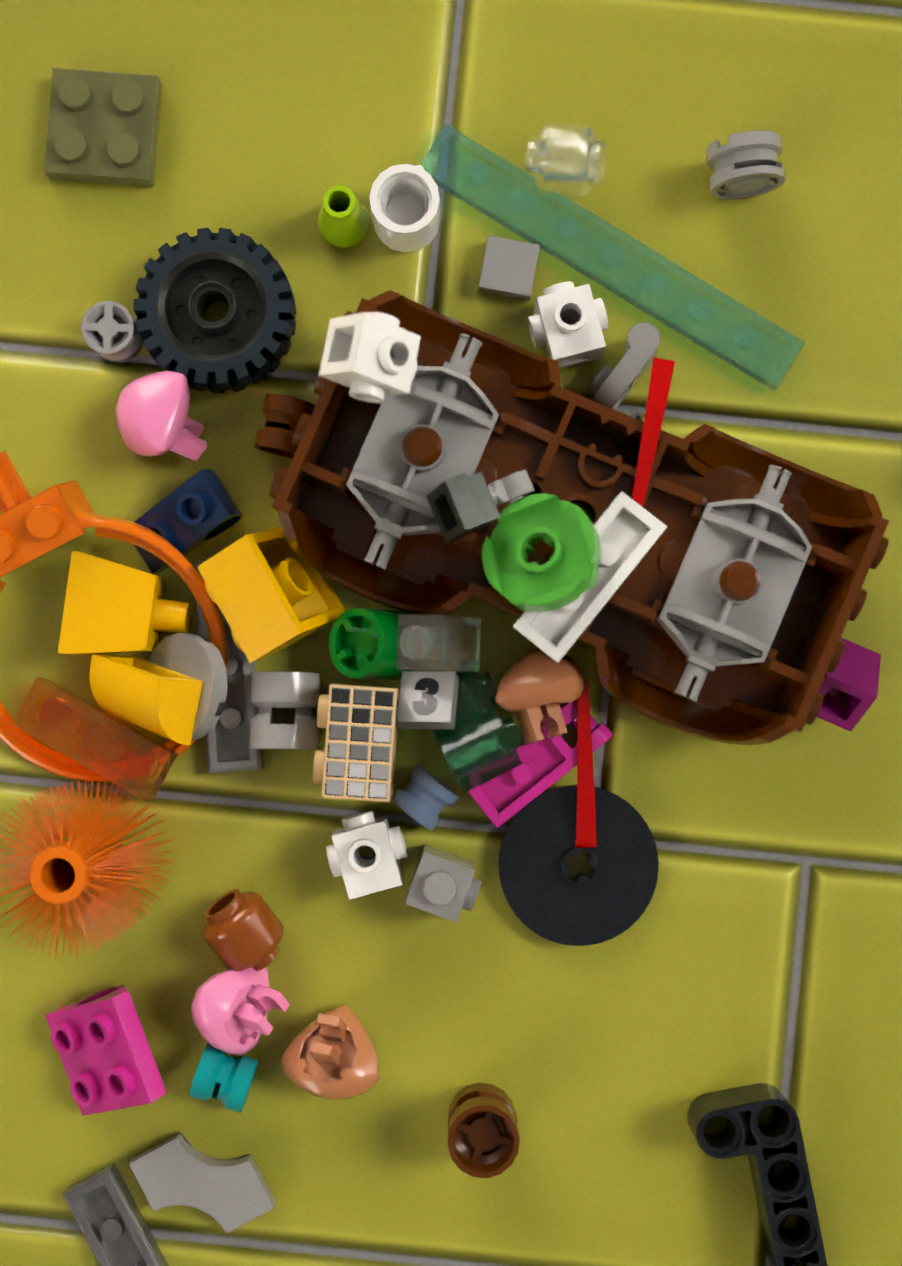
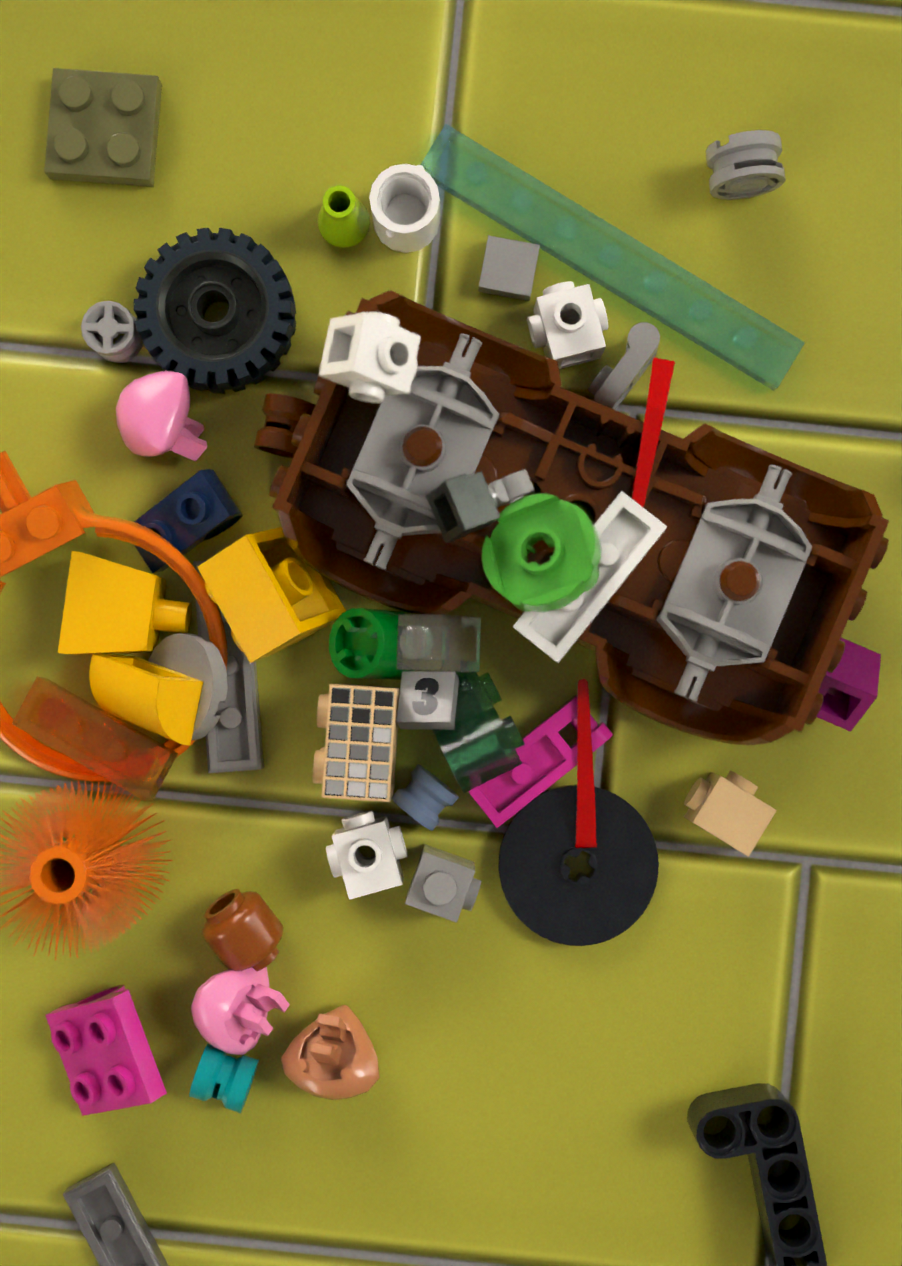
(224, 1188): light grey tile -> none
(284, 691): light grey wheel -> none
(482, 1130): reddish brown wheel -> none
(536, 689): nougat piece -> none
(566, 159): clear head -> none
(729, 810): none -> tan brick

